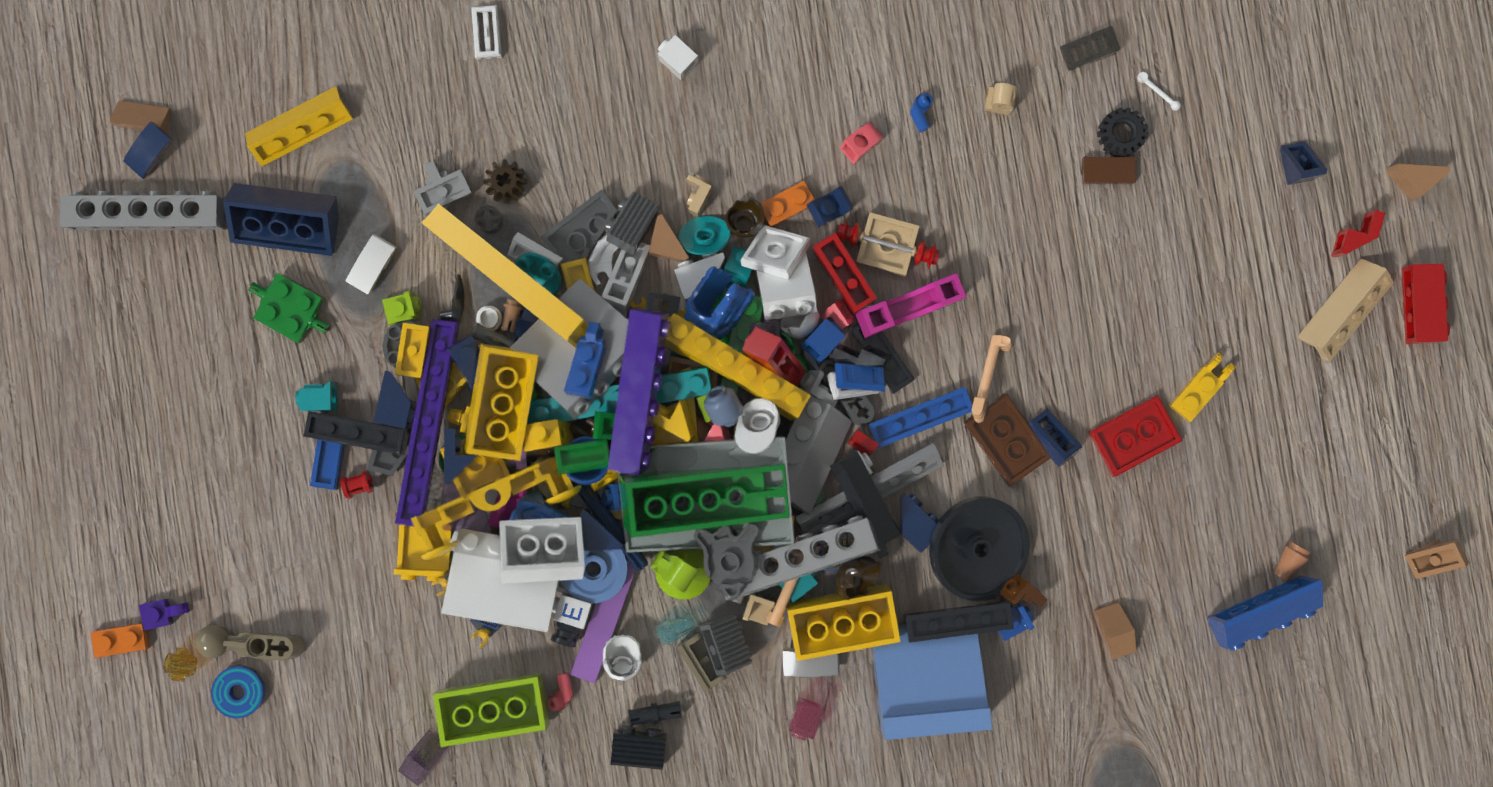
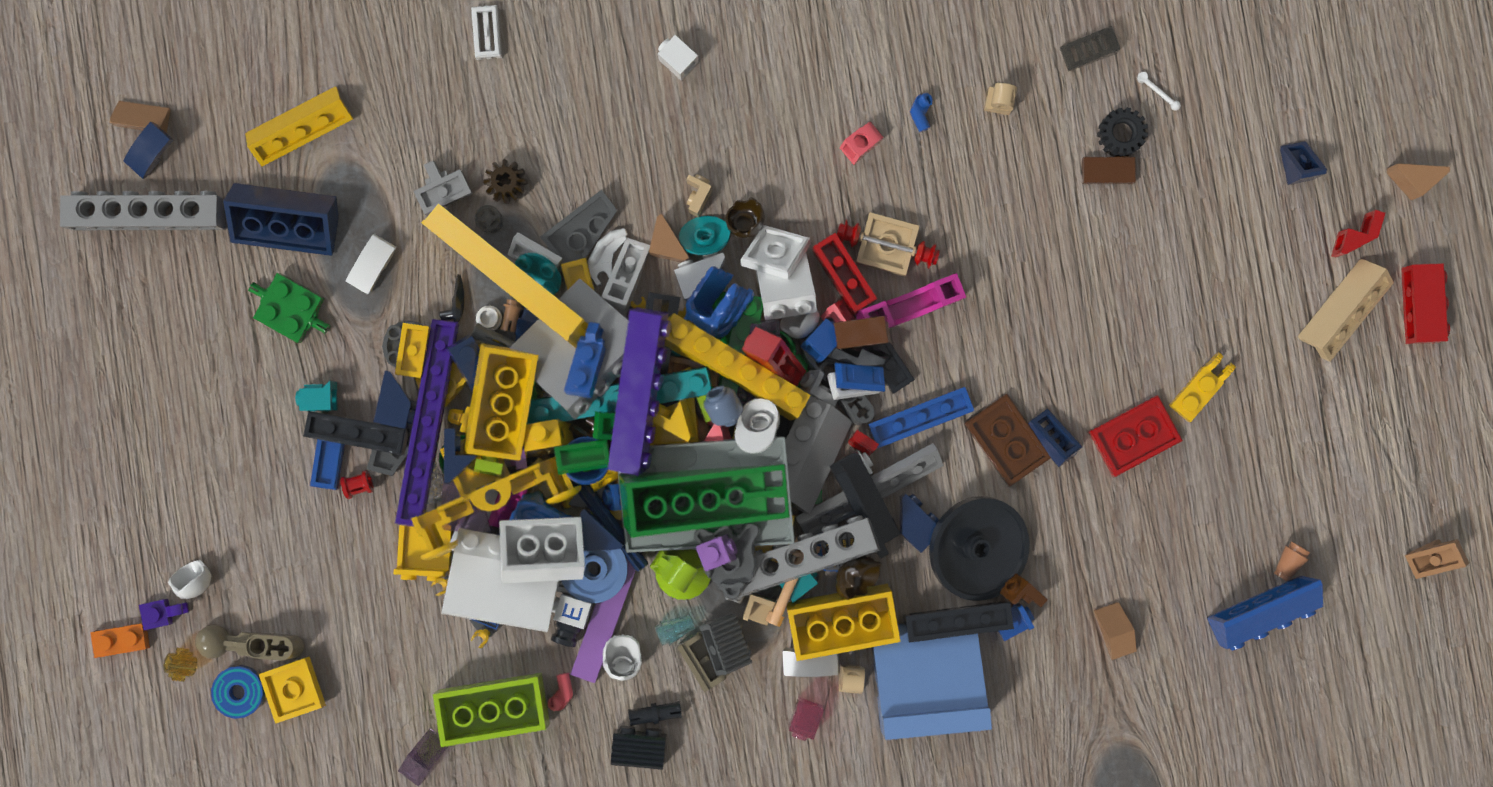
(190, 580): none -> white hair
(292, 689): none -> yellow plate
(402, 308): lime bracket -> none
(488, 465): none -> lime plate
(632, 222): dark grey brick -> none
(717, 552): none -> medium lavender bracket
(733, 266): teal bracket -> none
(787, 204): orange plate -> none
(830, 207): dark blue bracket -> none
(851, 679): none -> tan leg
(862, 332): none -> reddish brown tile
(979, 406): light nougat hinge -> none

